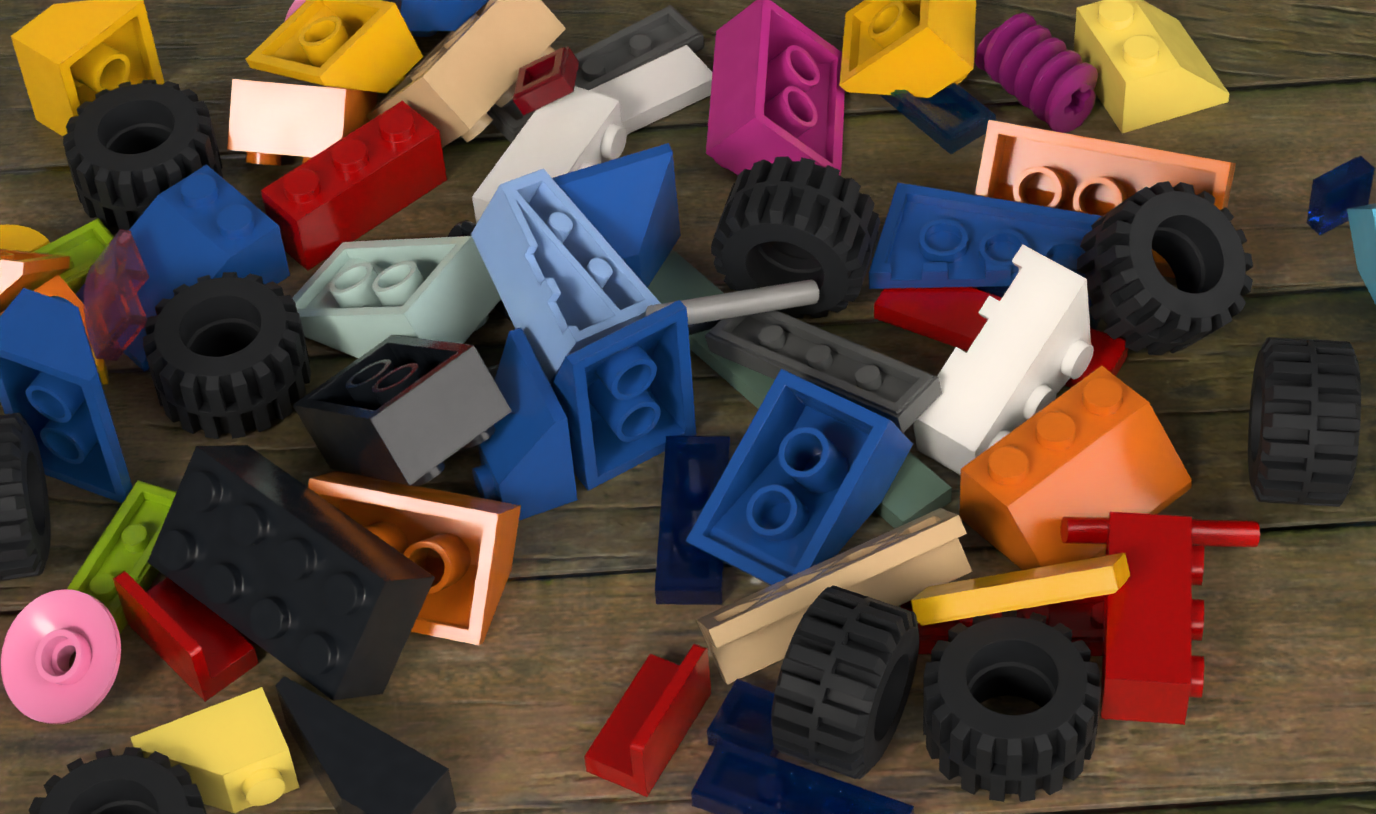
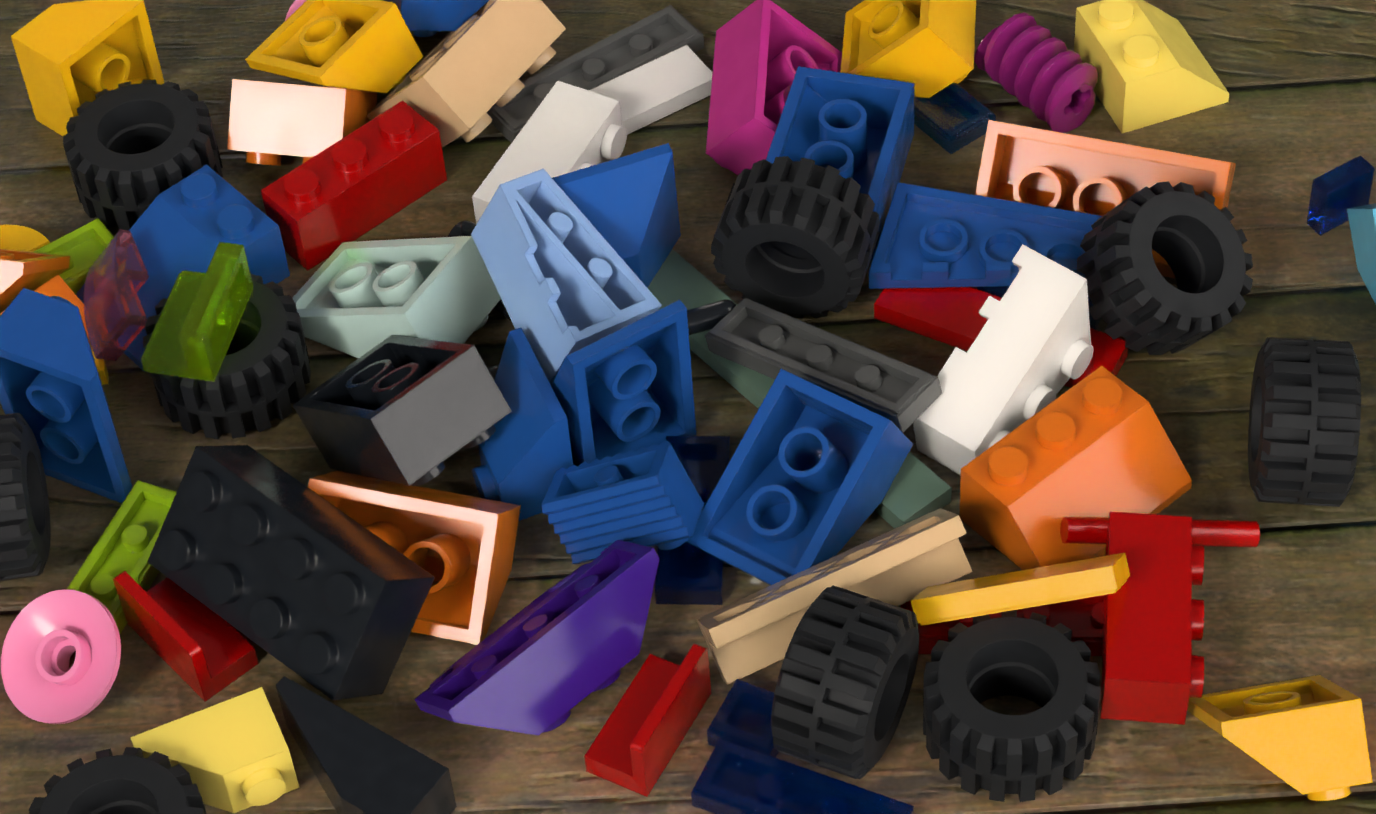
(201, 317): none -> clear neon green panel
(545, 80): dark red tile -> none
(553, 649): none -> dark purple wedge
(625, 498): none -> blue brick
(747, 301): light grey bar -> none
(852, 125): none -> blue slope
(1296, 729): none -> yellow slope

